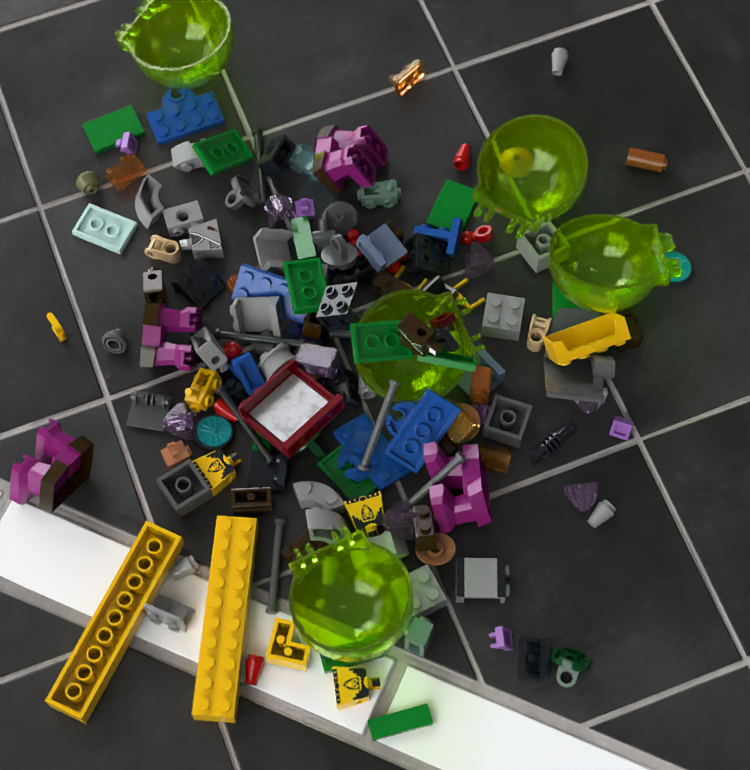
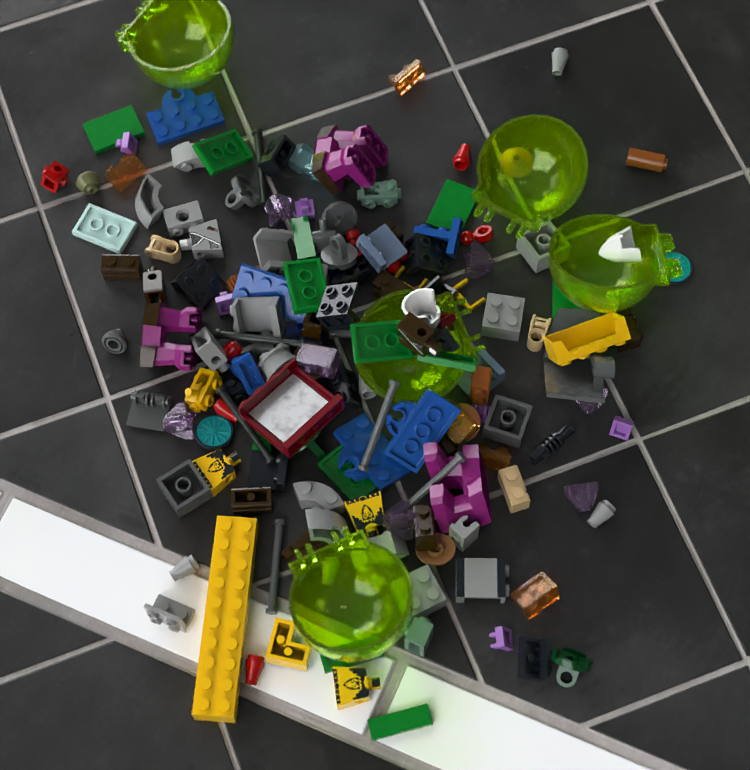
(54, 177): none -> red brick
(55, 472): magenta piece -> none
(56, 327): yellow piece -> none
(115, 622): yellow brick -> none
(121, 267): none -> dark brown brick
(175, 454): nougat brick -> none
(223, 303): none -> medium lavender tile
(423, 305): none -> white helmet
(462, 535): none -> light grey hinge
(513, 489): none -> tan brick
(536, 594): none -> clear orange bracket
(621, 248): none -> white helmet

